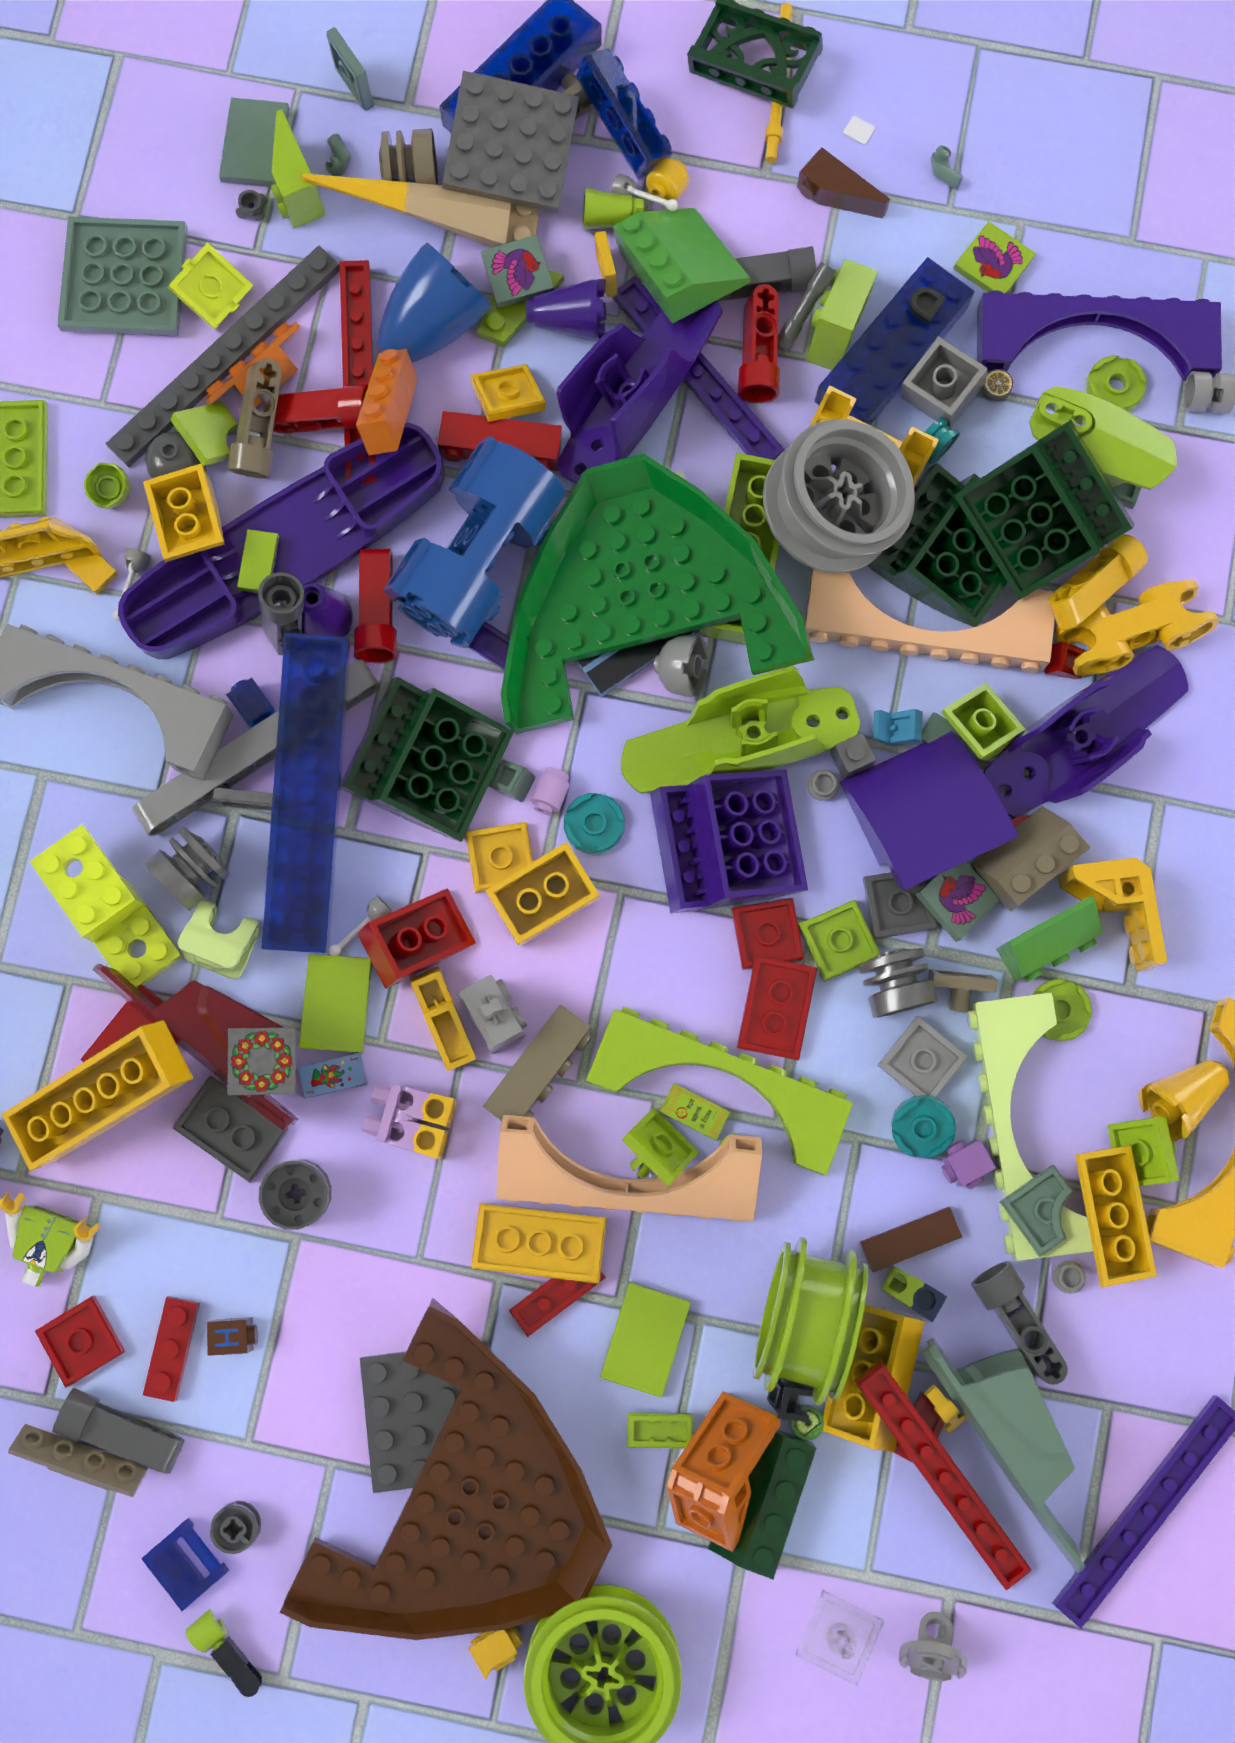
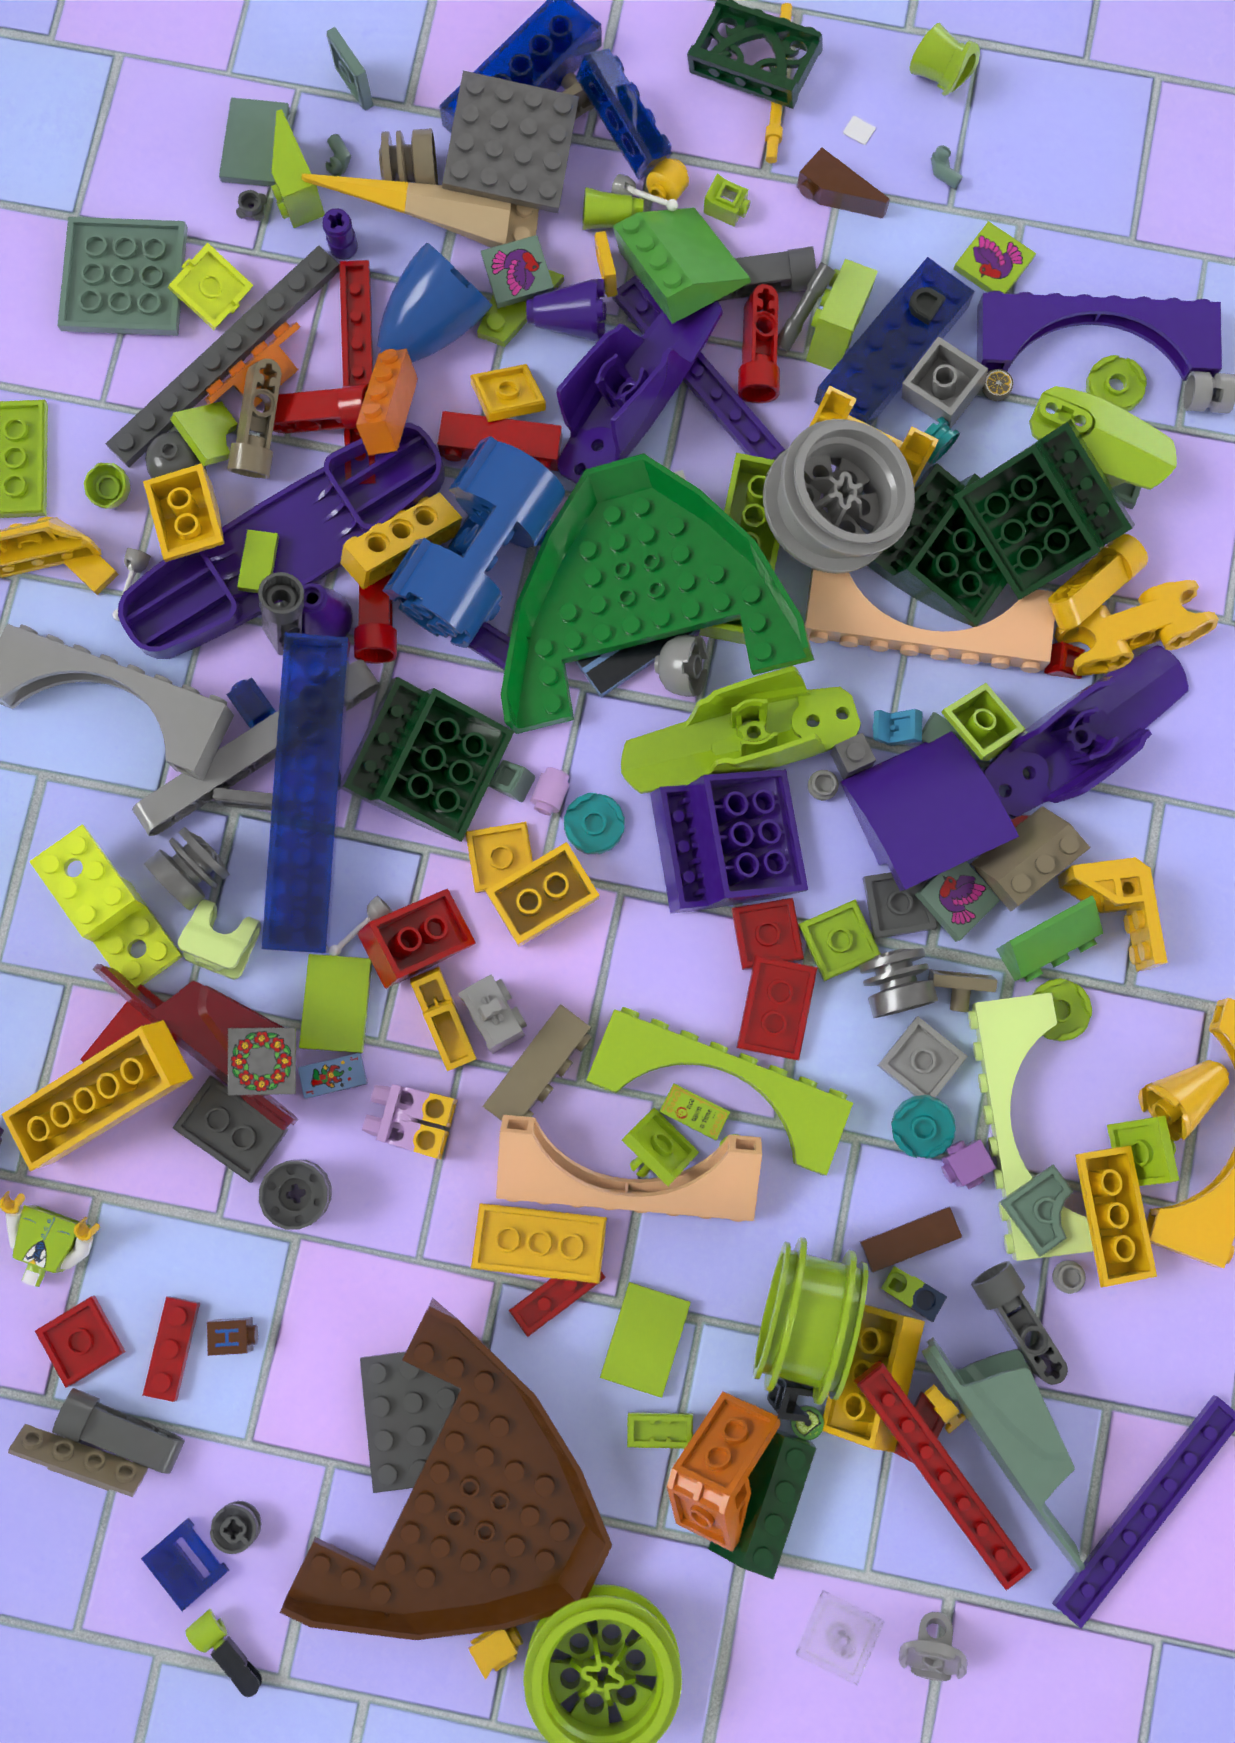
(340, 234): none -> dark purple piece
(429, 518): none -> yellow brick
(726, 201): none -> lime window
(944, 59): none -> lime hat

